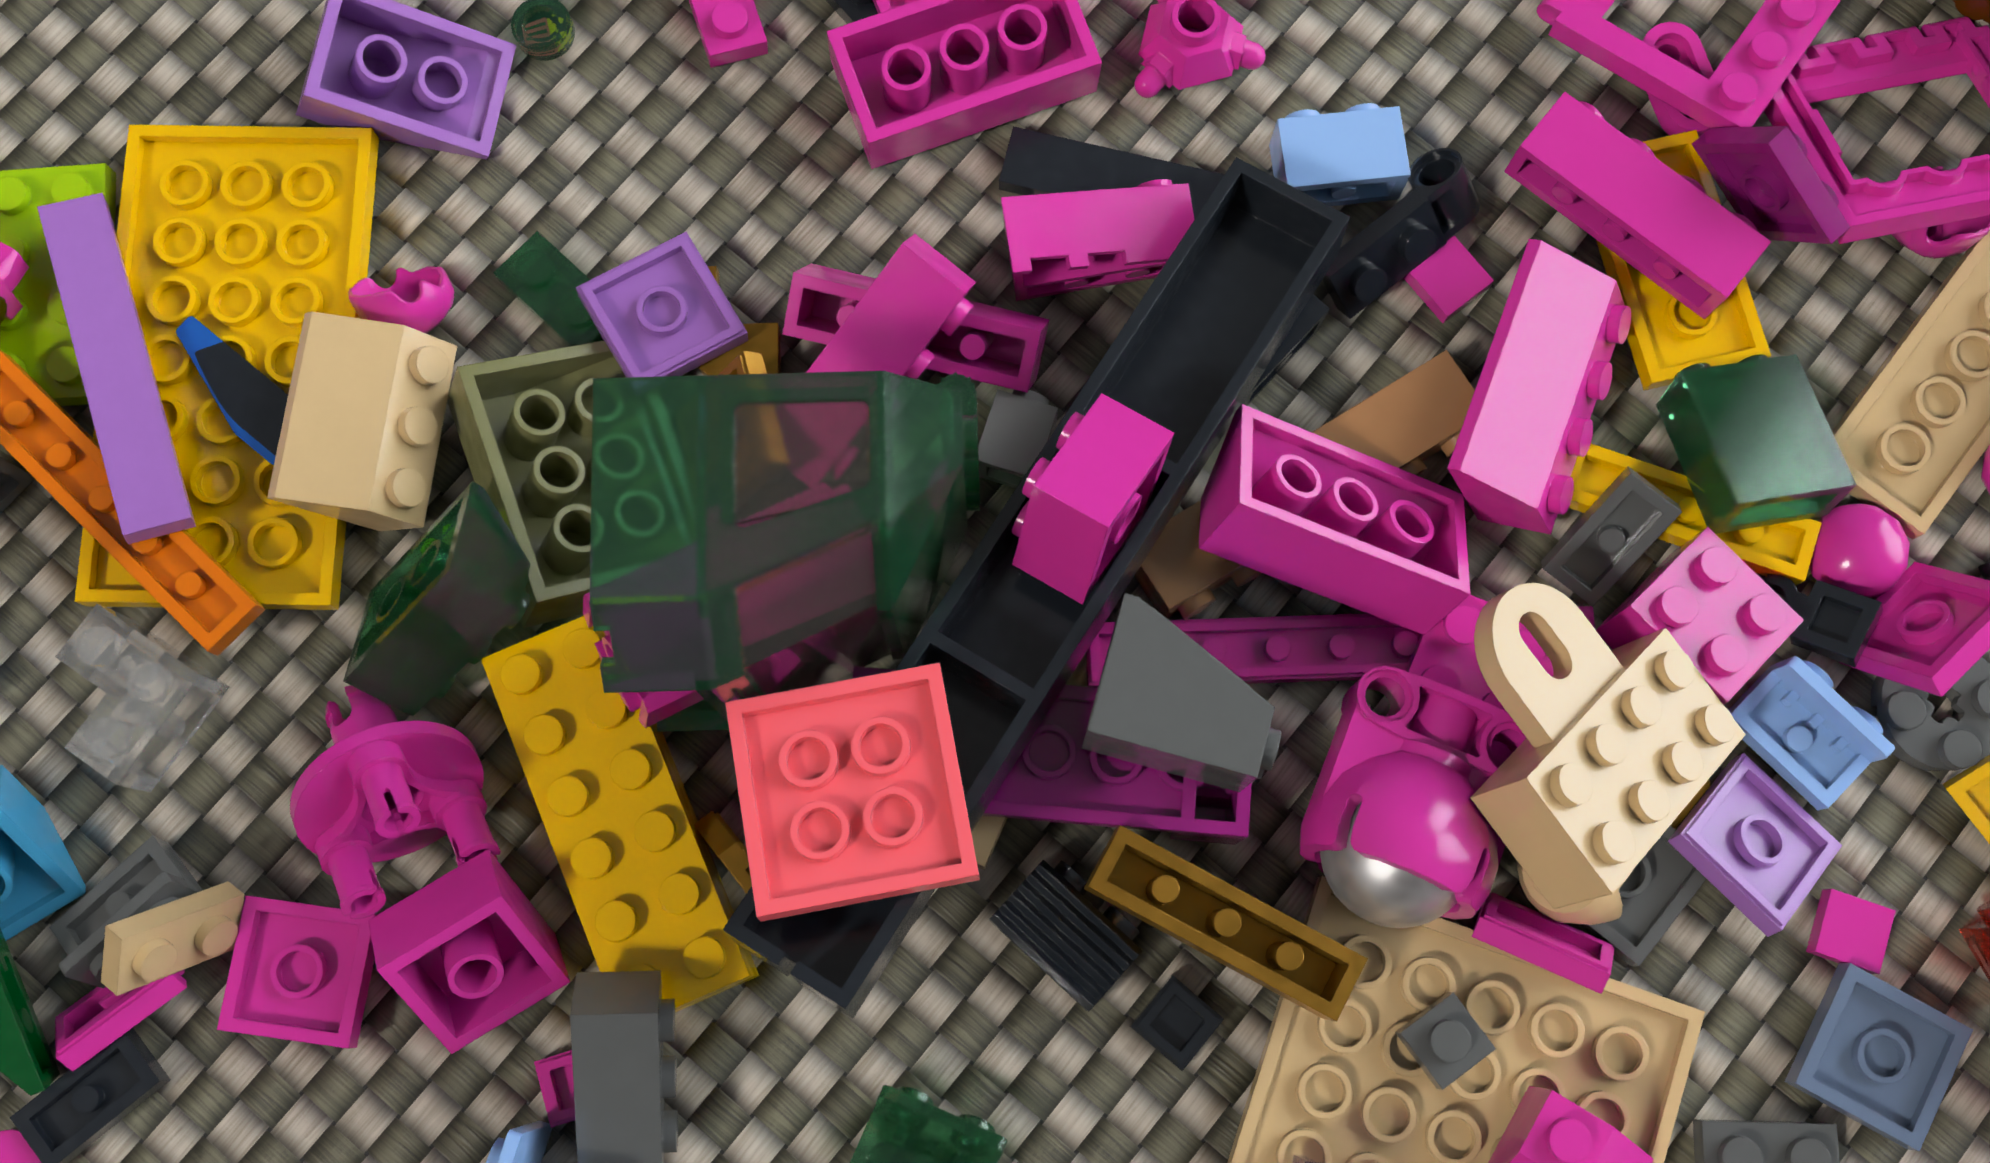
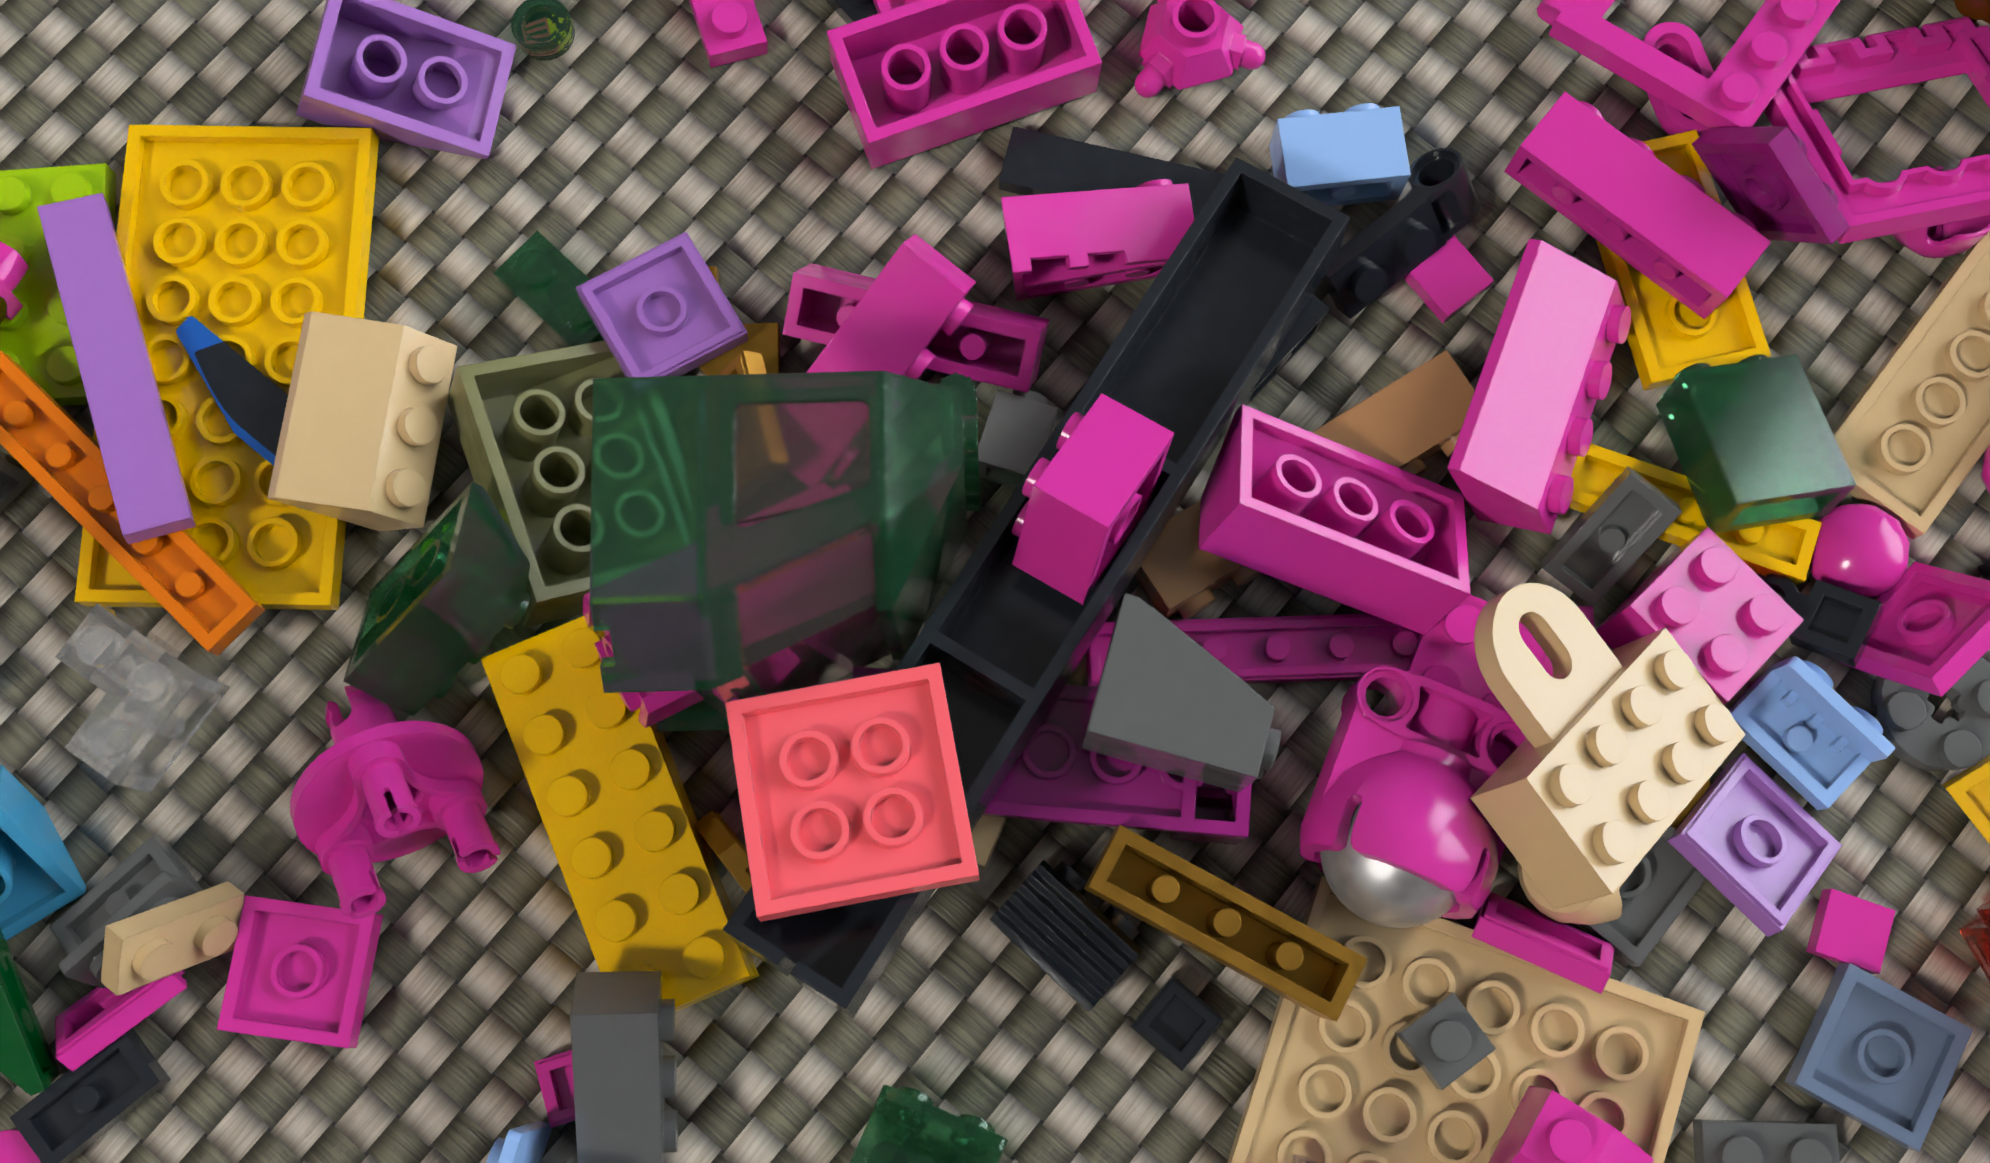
(414, 299): dark pink hair -> none
(467, 952): dark pink brick -> none

